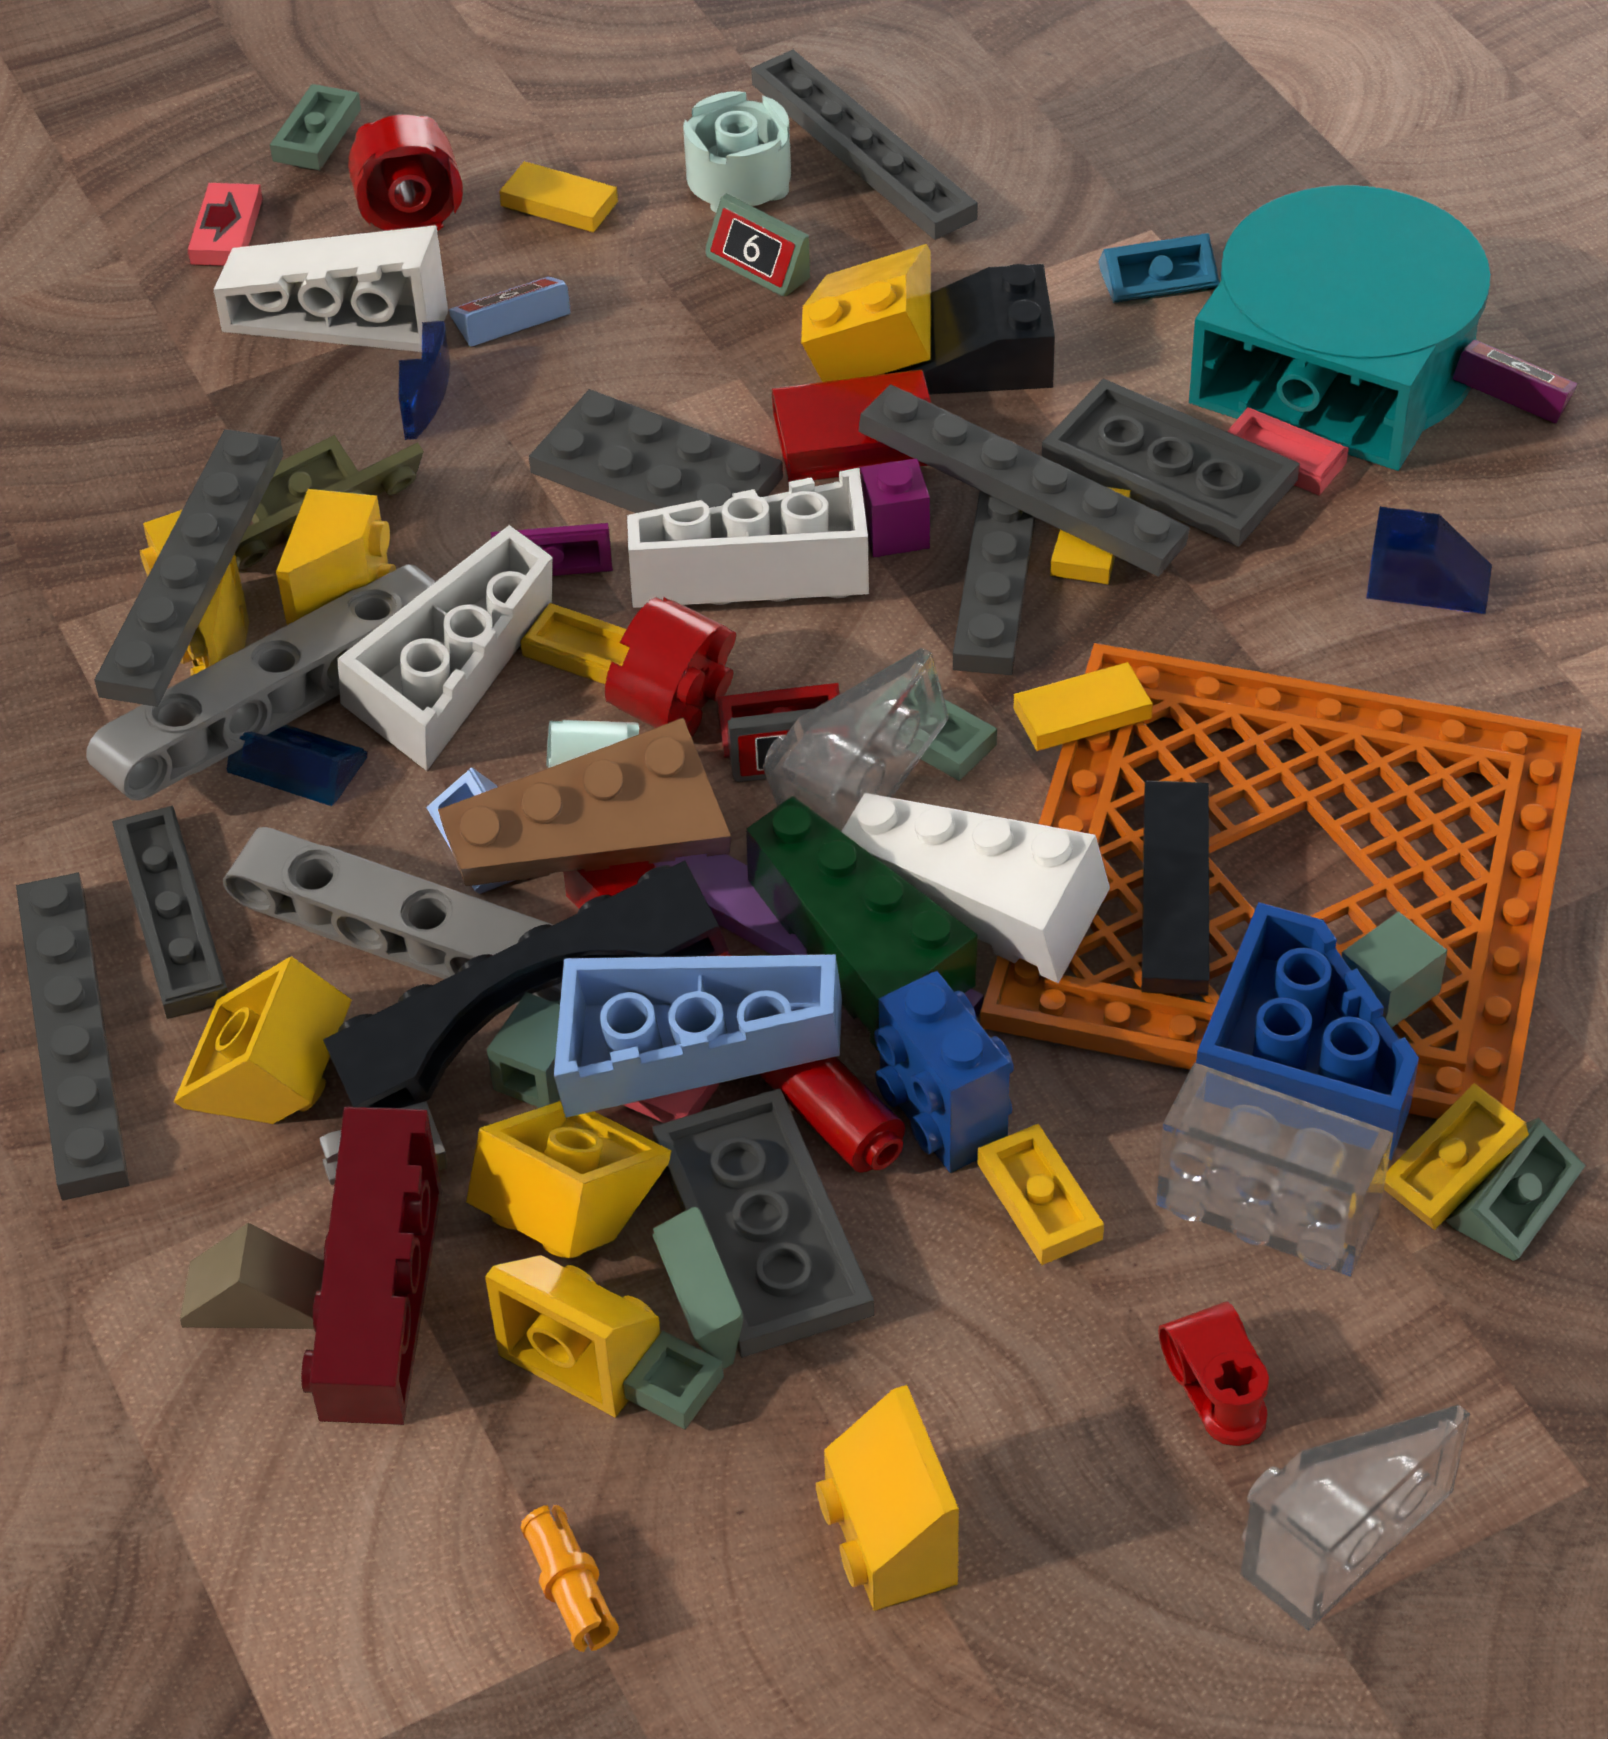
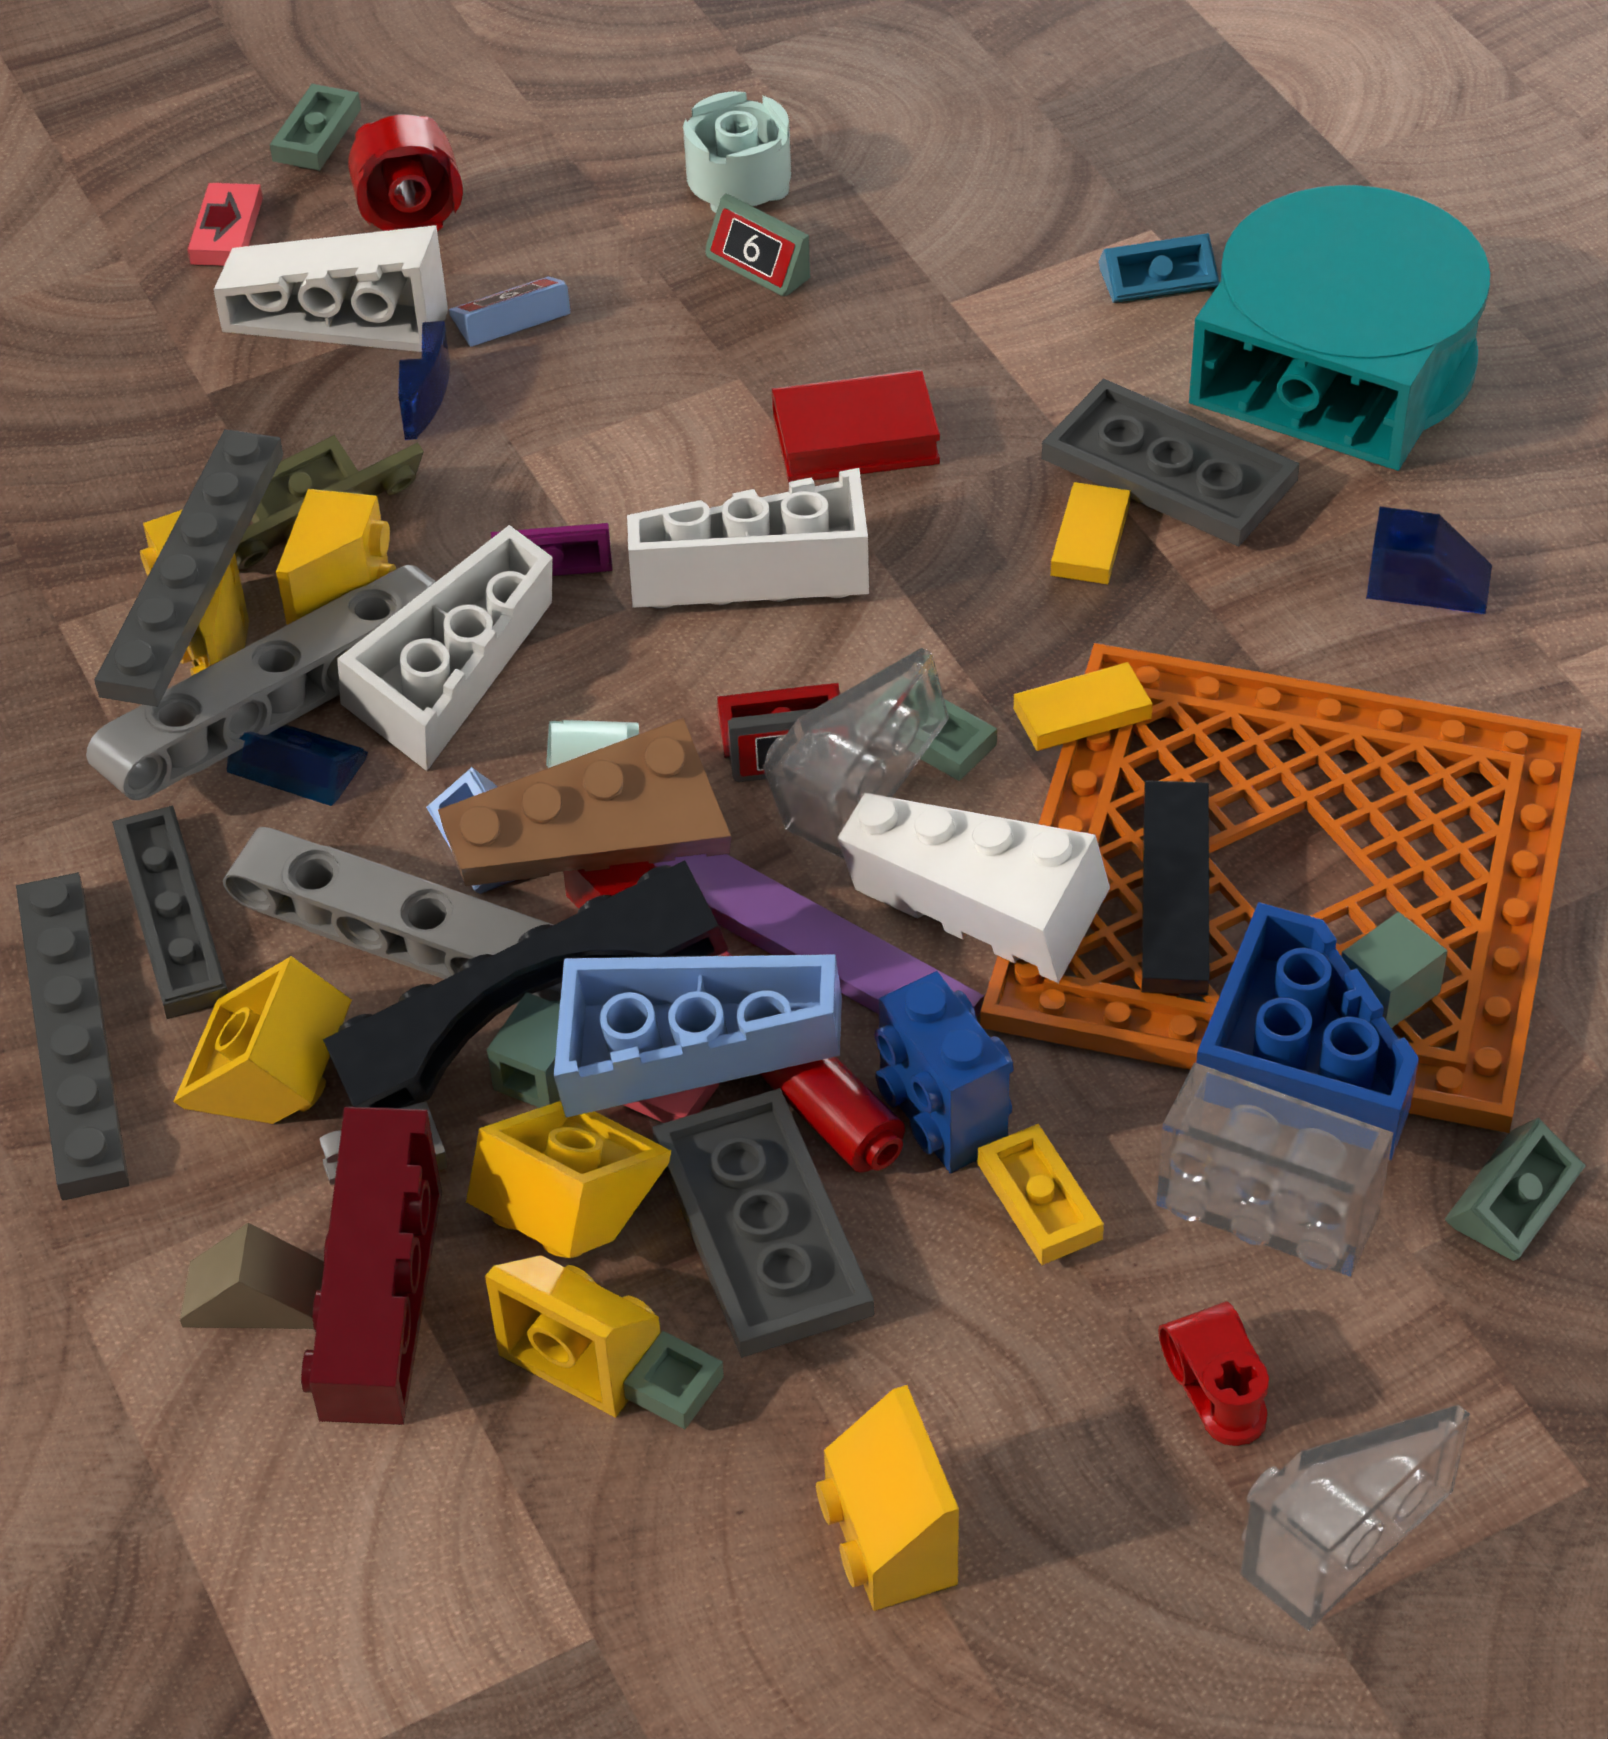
(558, 196): yellow tile -> none
(569, 1578): light orange pin -> none
(574, 643): yellow tile -> none
(646, 458): dark grey plate -> none
(670, 665): red brick -> none
(701, 1283): sand green slope -> none
(856, 908): dark green wedge -> none
(865, 145): dark grey plate -> none
(870, 317): yellow slope -> none
(896, 507): magenta slope -> none
(991, 333): black slope -> none
(993, 588): dark grey plate -> none
(1024, 480): dark grey plate -> none
(1318, 456): coral tile -> none
(1454, 1156): yellow plate -> none
(1514, 381): magenta slope -> none

